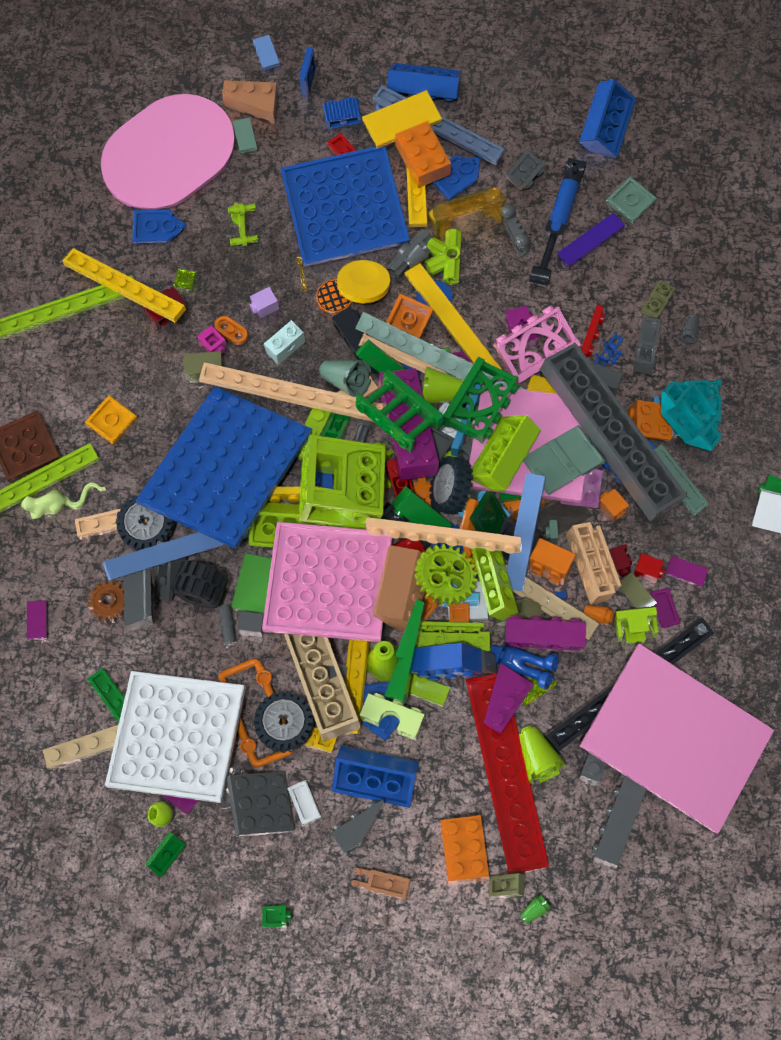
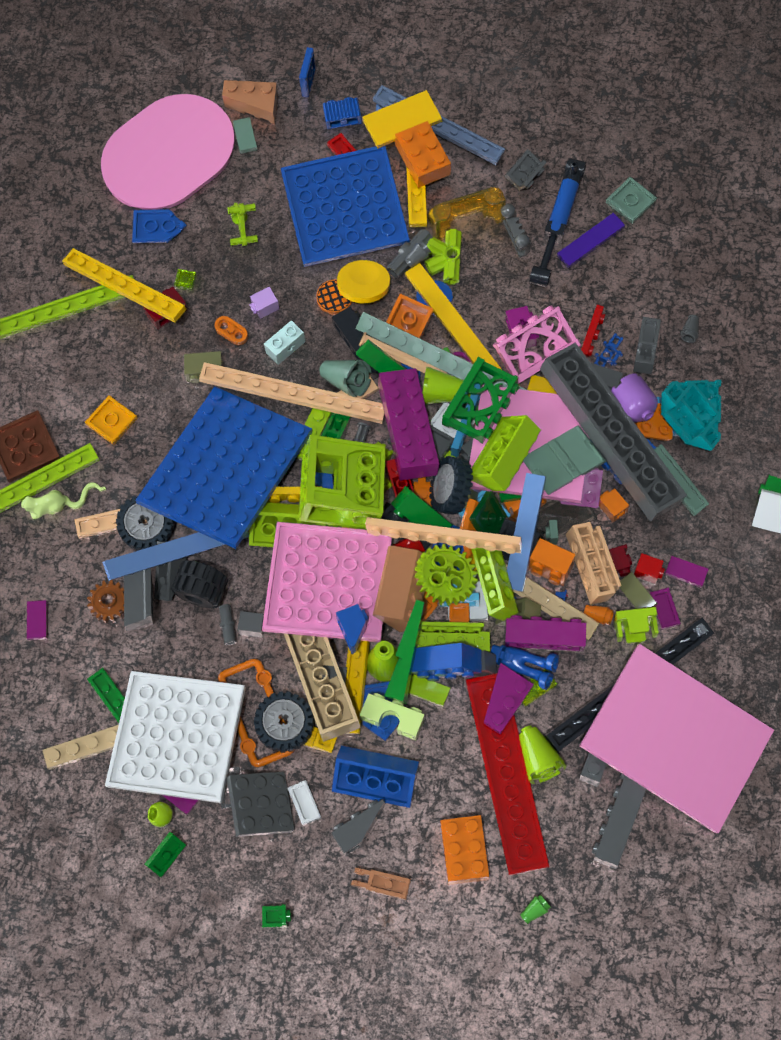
(209, 337): dark pink brick -> none
(252, 584): bright green tile -> none
(266, 52): medium blue tile -> none
(304, 287): clear yellow hinge -> none
(353, 625): none -> blue slope
(406, 395): green fence -> none
(416, 79): blue slope -> none
(463, 175): blue tile -> none
(507, 886): olive slope -> none
(607, 119): blue slope -> none
(636, 398): none -> medium lavender cylinder
(658, 300): olive slope -> none

